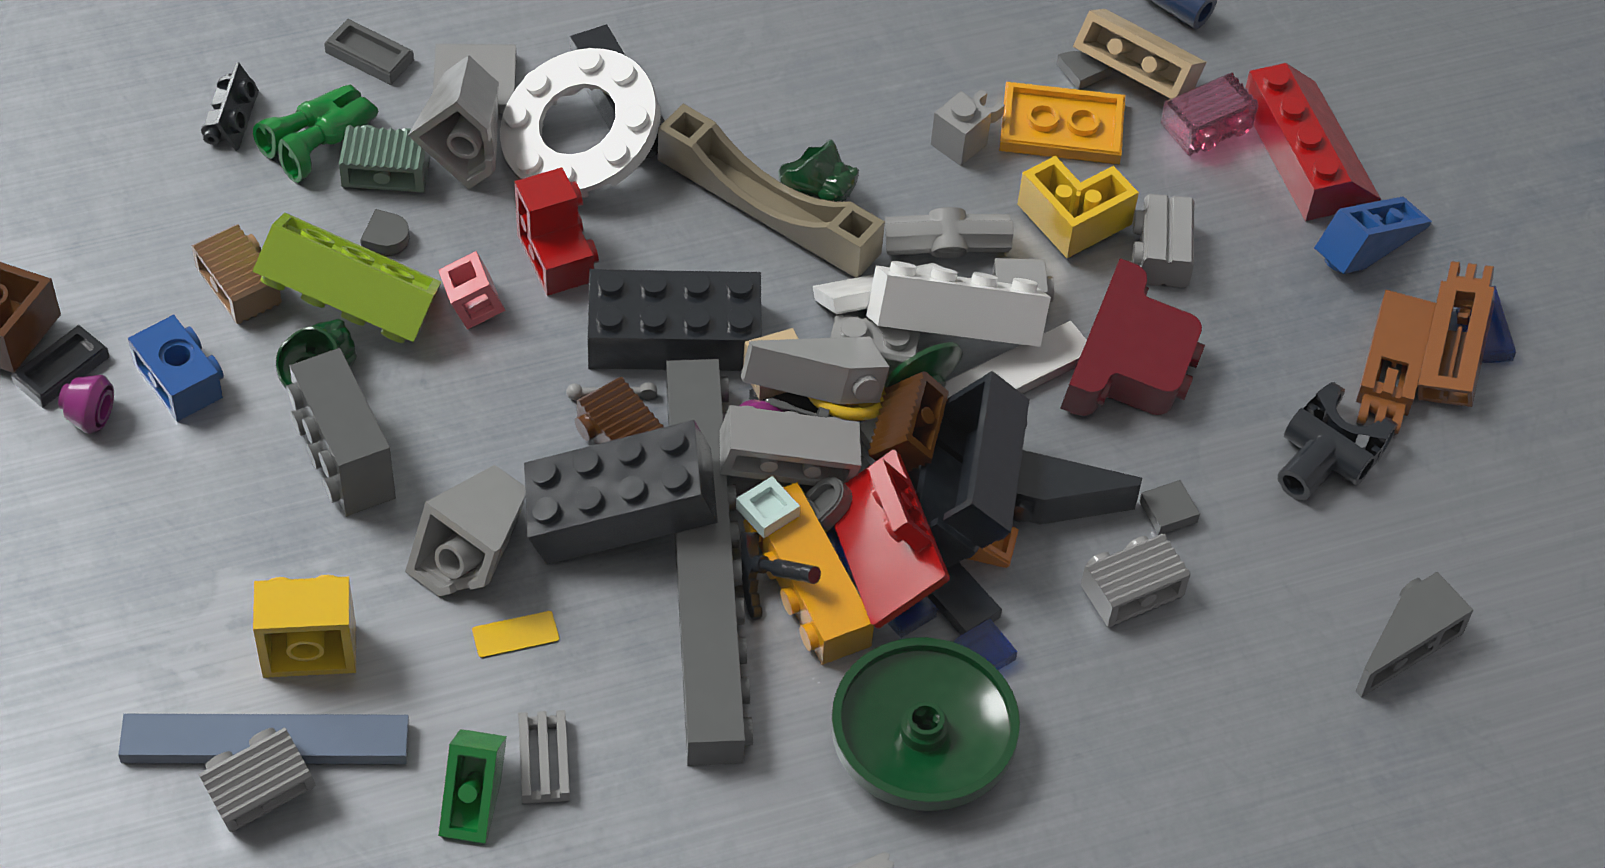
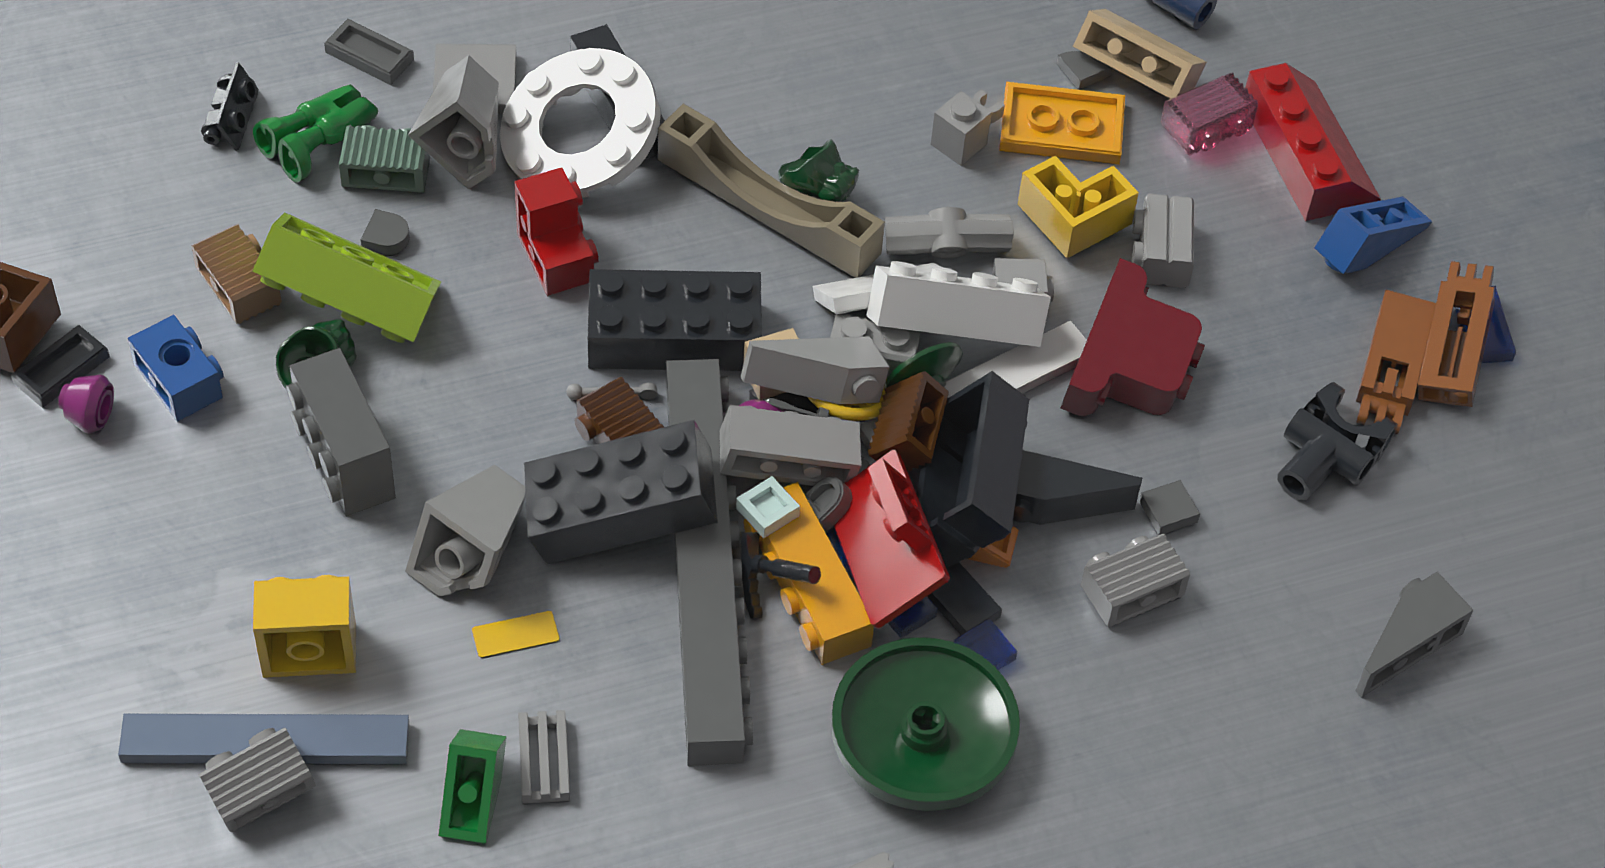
(471, 290): coral brick -> none

